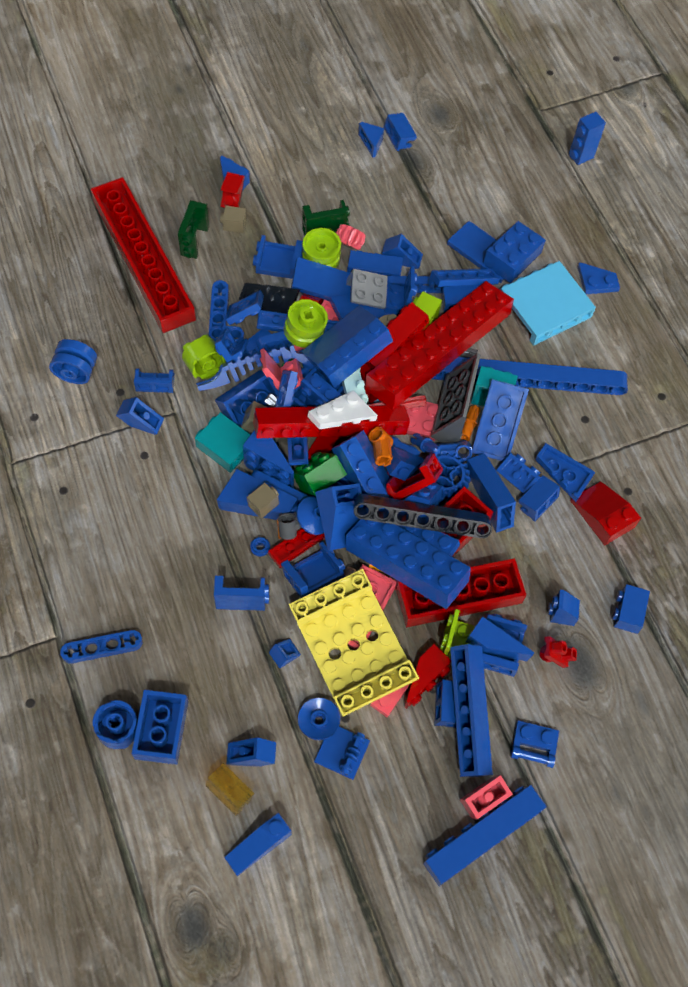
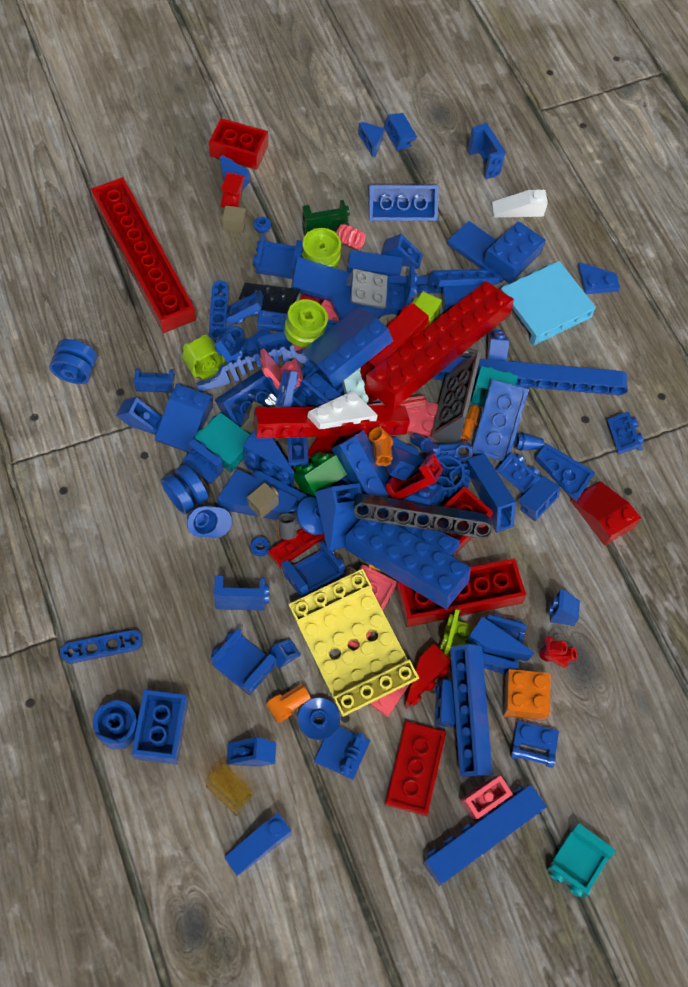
(183, 417): none -> blue slope
(184, 489): none -> blue wheel
(194, 219): dark green panel -> none
(203, 462): none -> blue bracket
(209, 522): none -> blue piece
(239, 143): none -> red brick
(242, 662): none -> blue panel
(262, 225): none -> blue plate
(283, 705): none -> orange piece
(403, 202): none -> blue slope
(416, 768): none -> red tile
(485, 143): none -> blue panel
(497, 345): none -> blue slope
(524, 204): none -> white slope
(526, 695): none -> orange brick
(528, 442): none -> blue cone
(580, 860): none -> teal panel
(587, 138): blue brick -> none
(625, 433): none -> blue bracket
(631, 608): blue brick -> none

